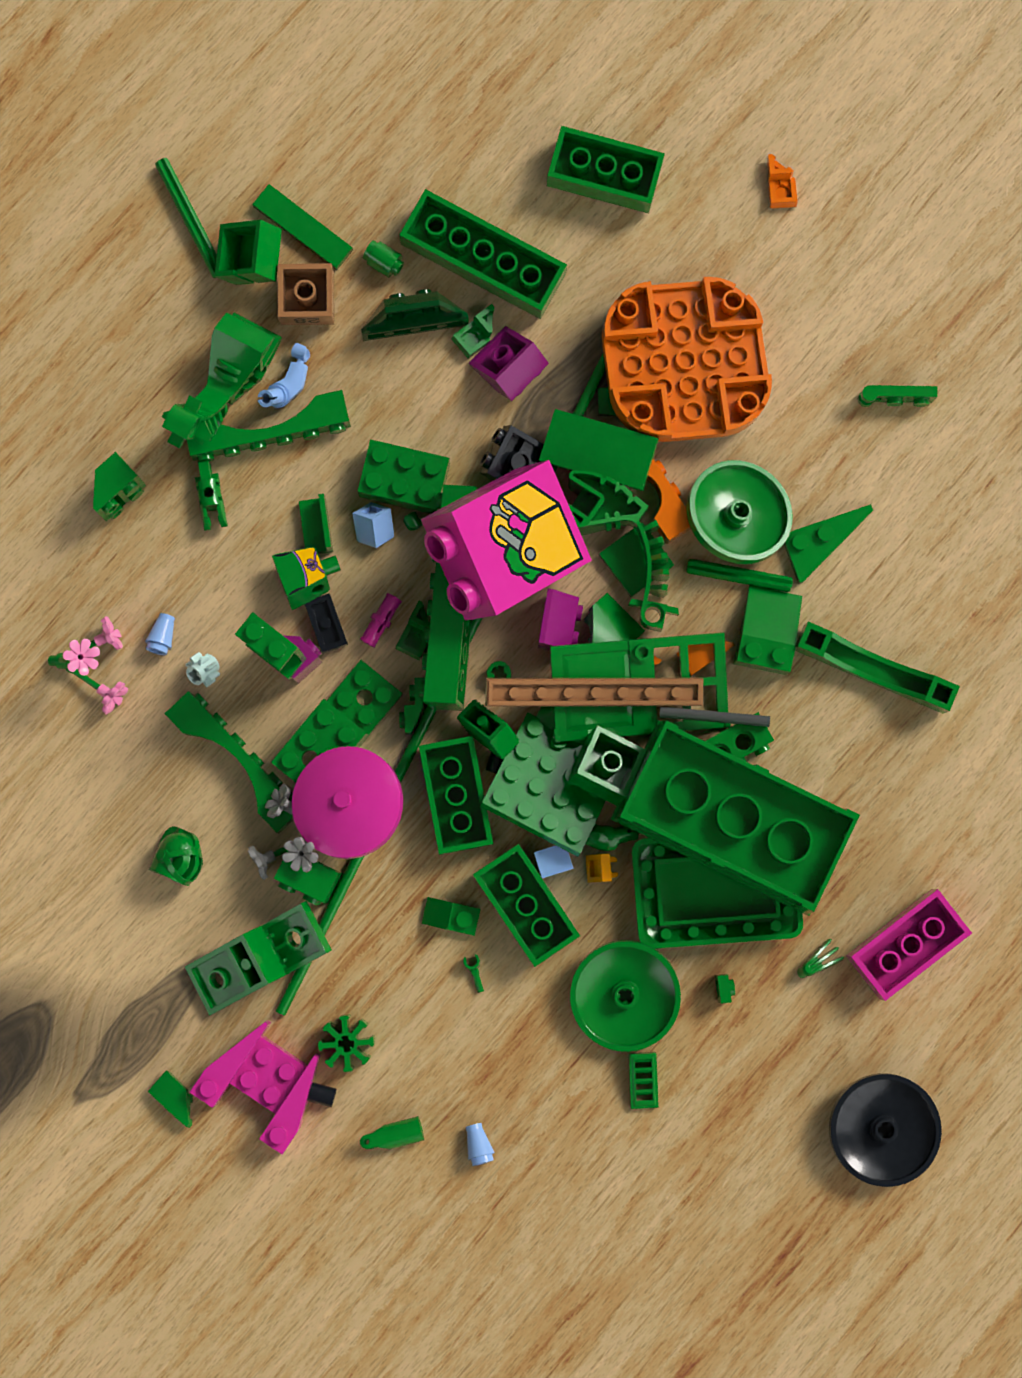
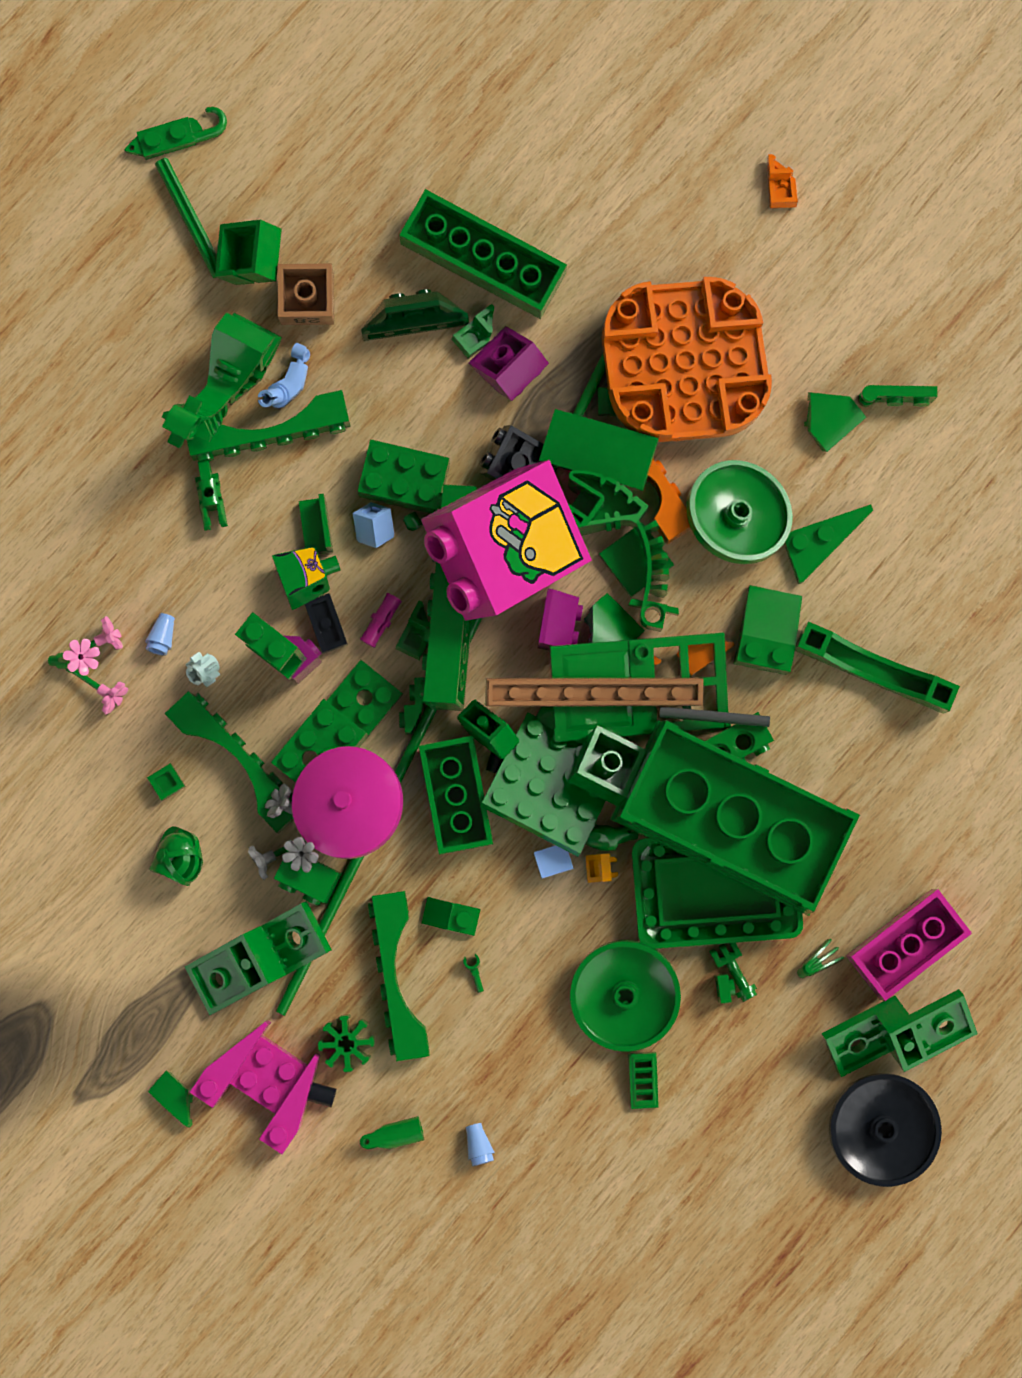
(115, 486): green slope -> none
(166, 782): none -> green plate
(175, 136): none -> green plate
(302, 227): green tile -> none
(383, 258): green brick -> none
(408, 1033): none -> green arch
(507, 671): green bush -> none
(526, 905): green brick -> none
(605, 169): green brick -> none
(739, 575): green axle -> none
(746, 992): none -> green hinge
(831, 418): none -> green slope
(907, 1037): none -> green bracket

